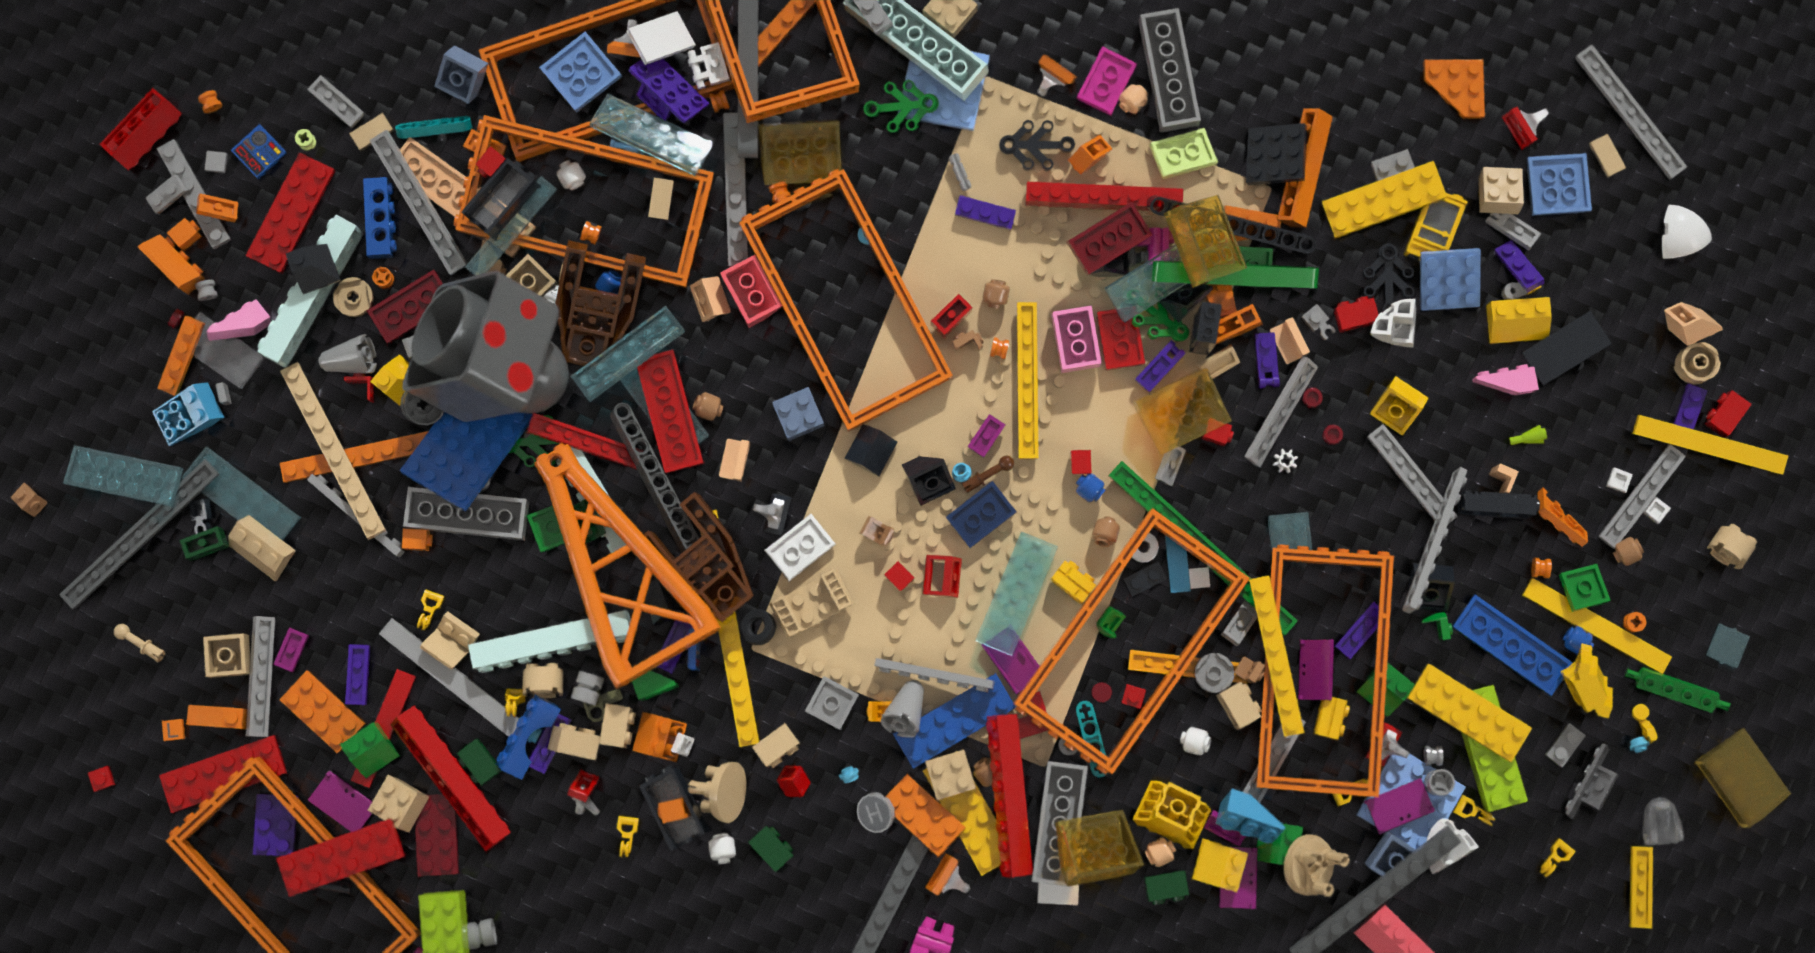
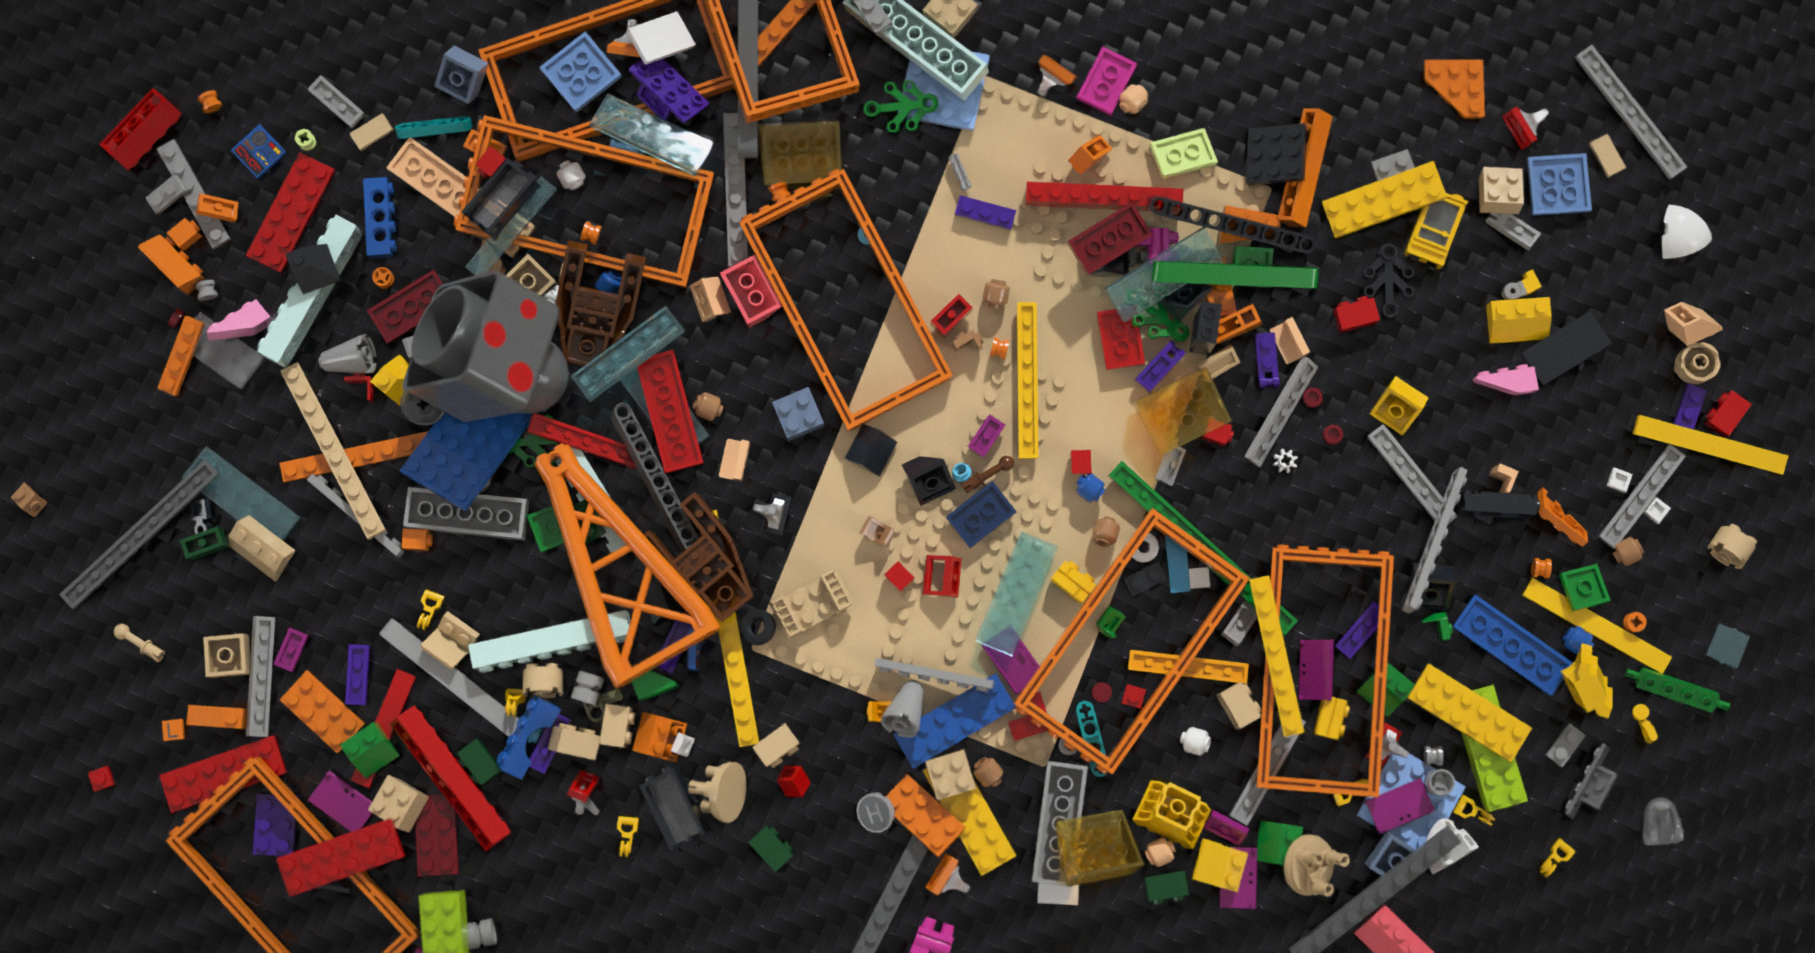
(123, 476): clear light blue plate -> none
(188, 413): dark azure slope -> none
(216, 162): light grey tile -> none
(223, 393): light grey tile -> none
(348, 307): tan plate -> none
(418, 202): light grey plate -> none
(661, 198): tan tile -> none
(673, 810): orange brick -> none
(714, 65): white plate -> none
(719, 101): orange wheel -> none
(722, 848): white head -> none
(800, 547): white tile -> none
(831, 702): light grey plate -> none
(849, 774): medium azure plate -> none
(1009, 795): red brick -> none
(1033, 145): black plant -> none
(1076, 339): bright pink brick -> none
(1169, 70): light grey brick -> none
(1205, 240): clear yellow slope -> none
(1214, 672): light grey tile -> none
(1246, 815): dark azure slope -> none
(1250, 670): medium nougat bracket -> none
(1290, 530): clear light blue plate -> none
(1317, 319): light grey plate -> none
(1396, 324): white brick -> none
(1450, 279): medium blue plate -> none
(1519, 266): dark purple plate -> none
(1533, 436): lime cone -> none
(1639, 744): medium azure plate -> none
(1641, 887): yellow plate -> none
(1743, 778): clear yellow slope -> none

